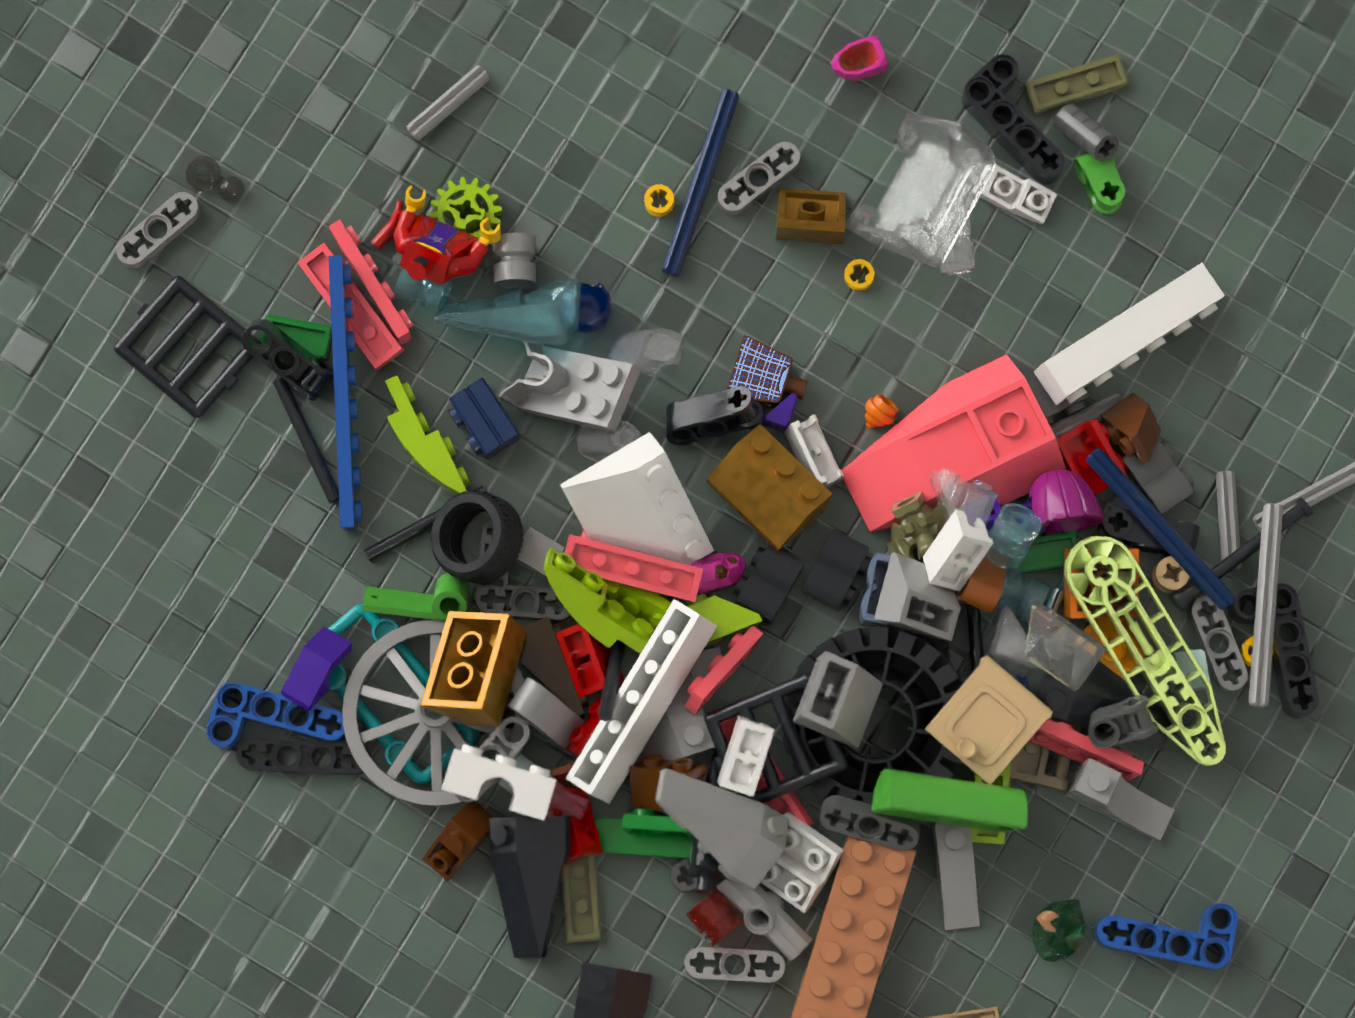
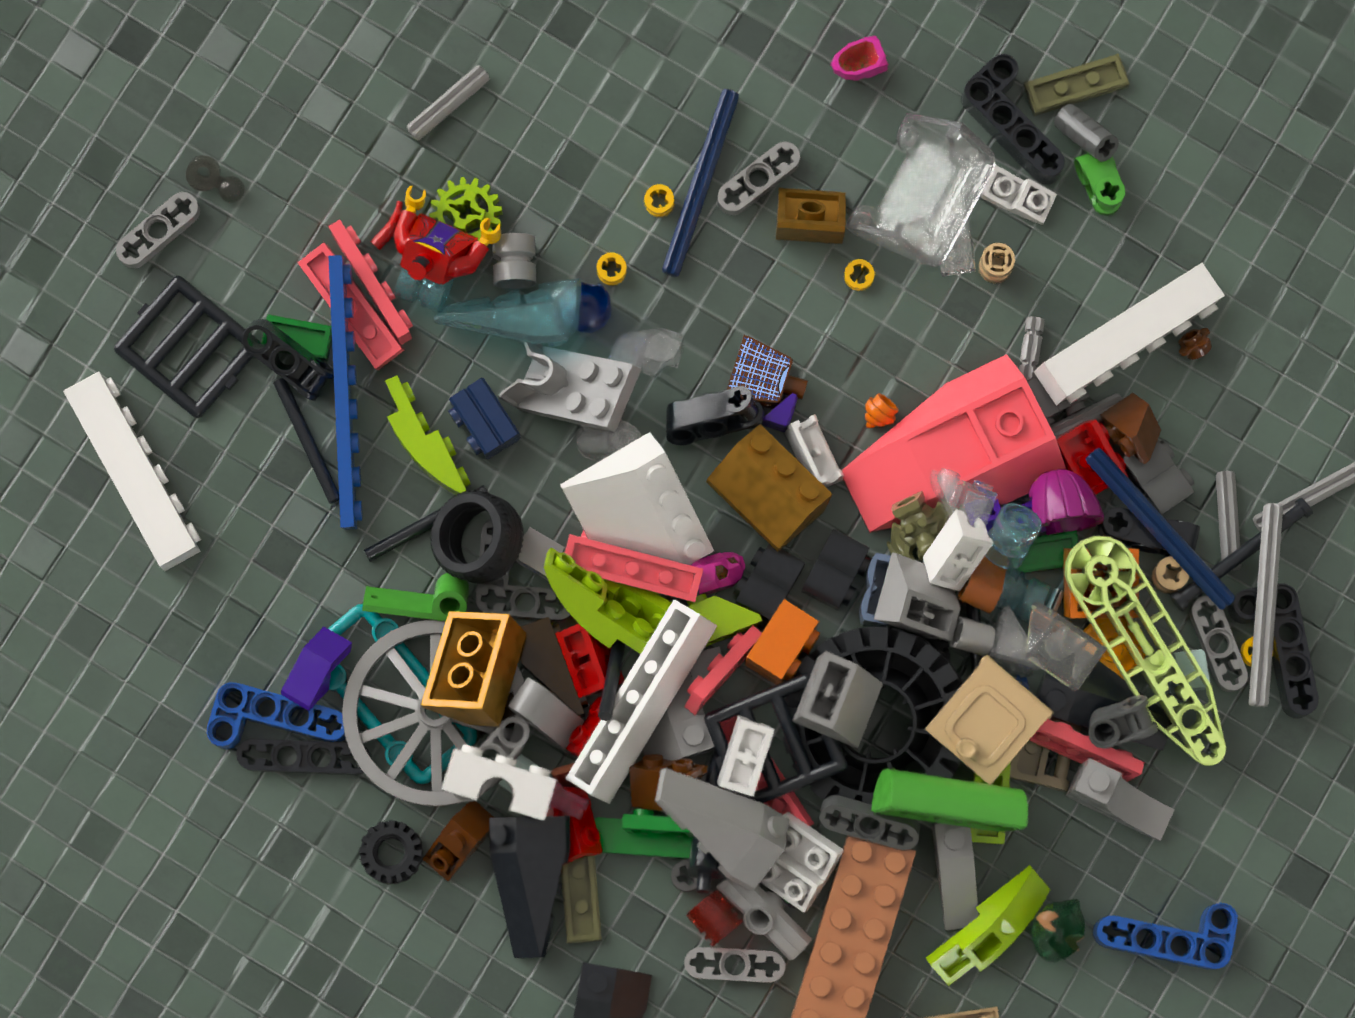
(132, 471): none -> white brick
(375, 837): none -> black tyre
(603, 275): none -> yellow bush
(782, 643): none -> orange brick
(973, 636): none -> light grey piece
(996, 269): none -> tan wheel
(999, 924): none -> lime slope
(1031, 346): none -> light grey axle
(1195, 343): none -> reddish brown plate

